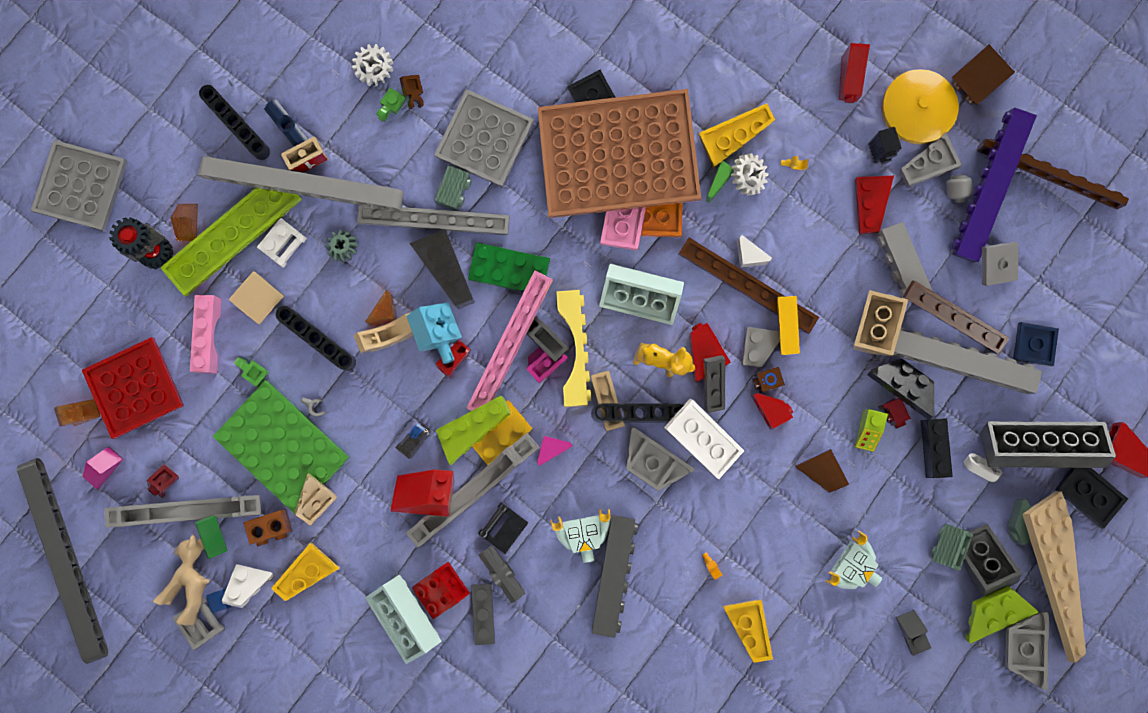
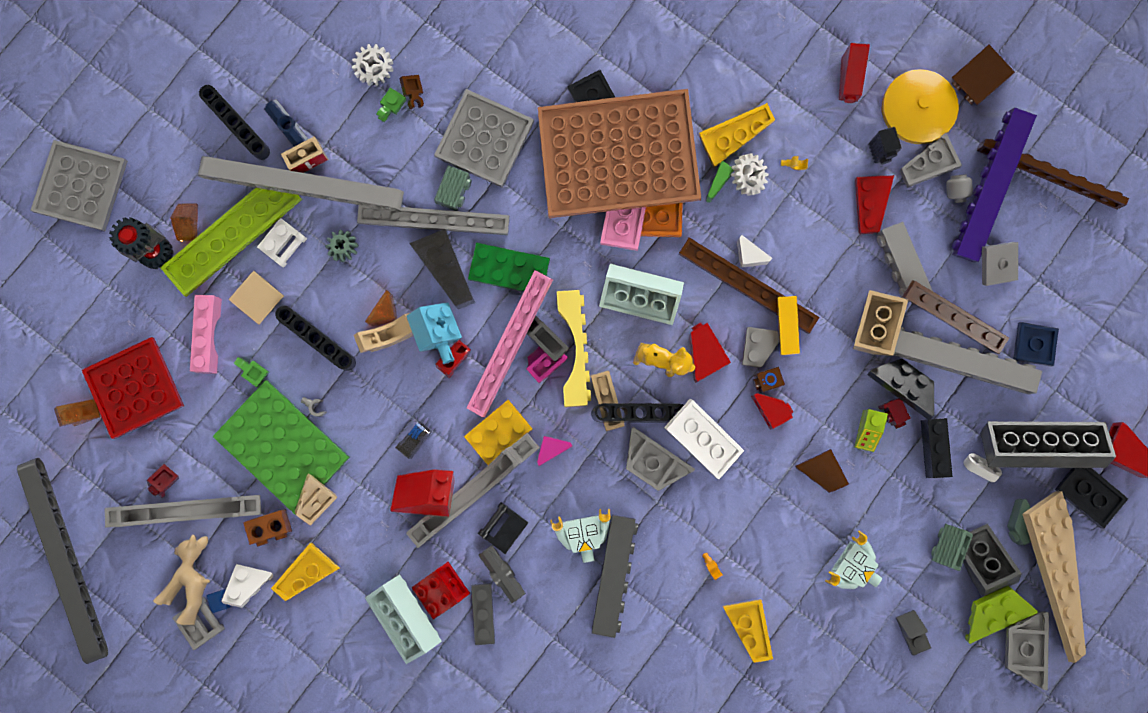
(101, 467): dark pink slope -> none
(211, 536): green tile -> none
(470, 428): lime wing -> none
(714, 384): dark grey plate -> none

